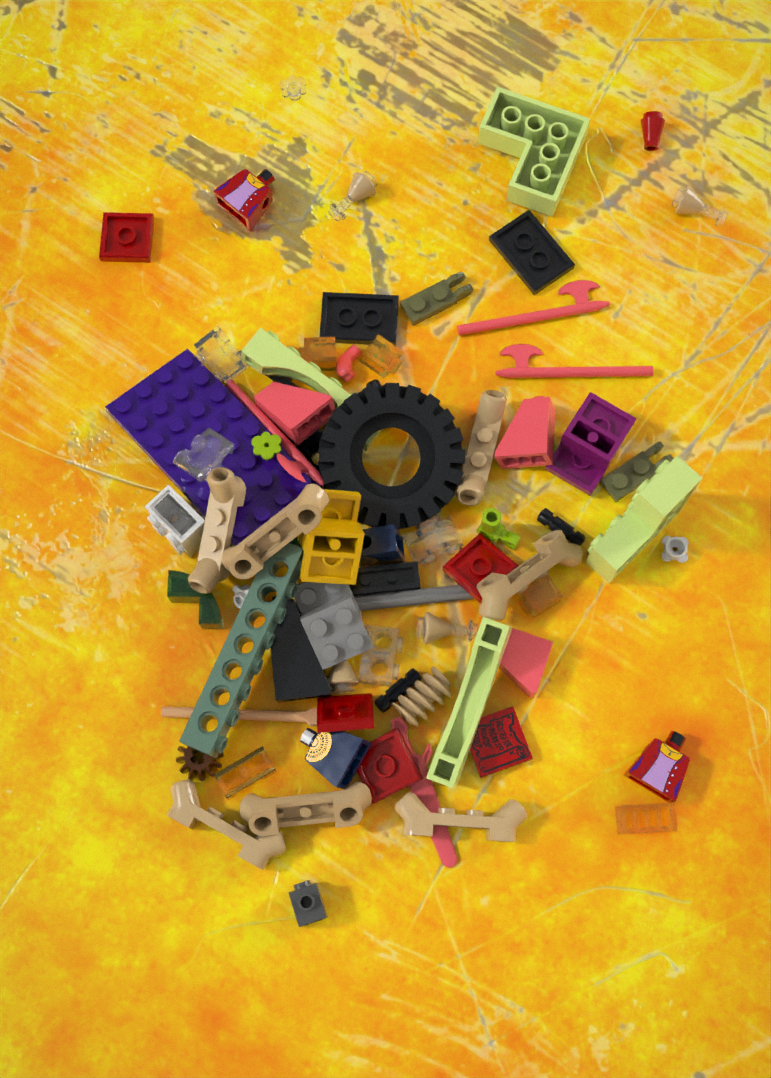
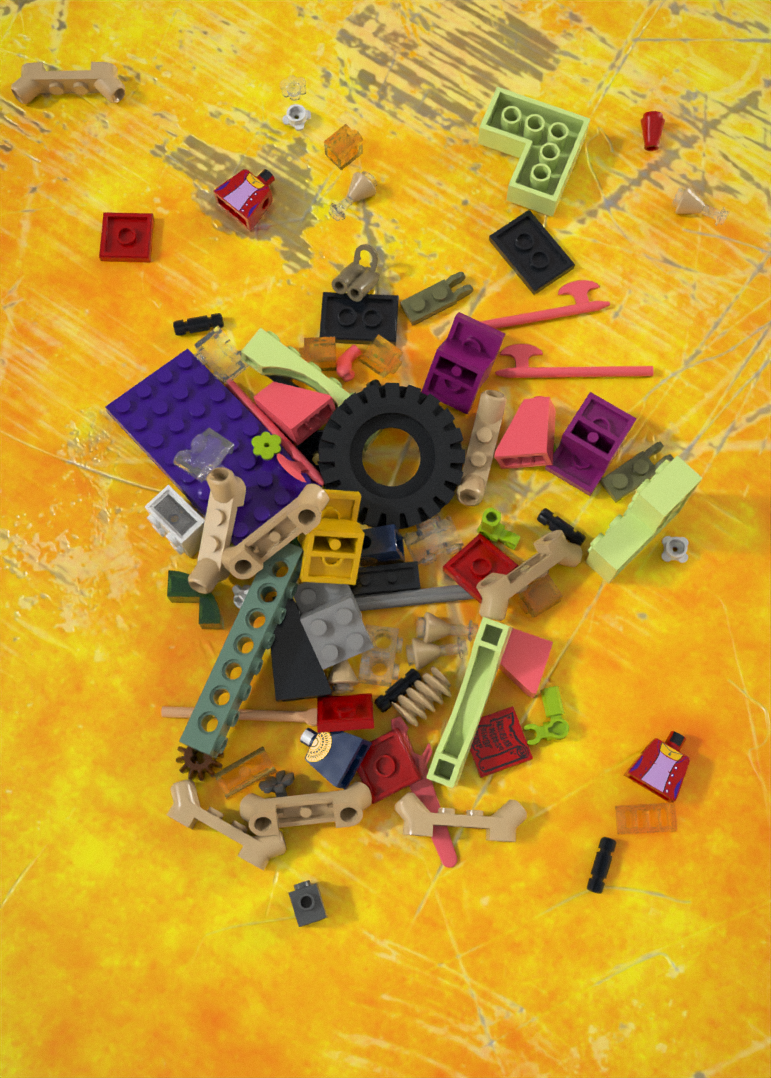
(100, 79): none -> tan plate
(198, 324): none -> black axle
(277, 784): none -> dark grey plant
(296, 111): none -> white plate
(344, 146): none -> clear yellow brick
(356, 278): none -> dark tan piece
(421, 653): none -> piece
(463, 362): none -> magenta bracket
(556, 728): none -> lime bar
(601, 865): none -> black axle

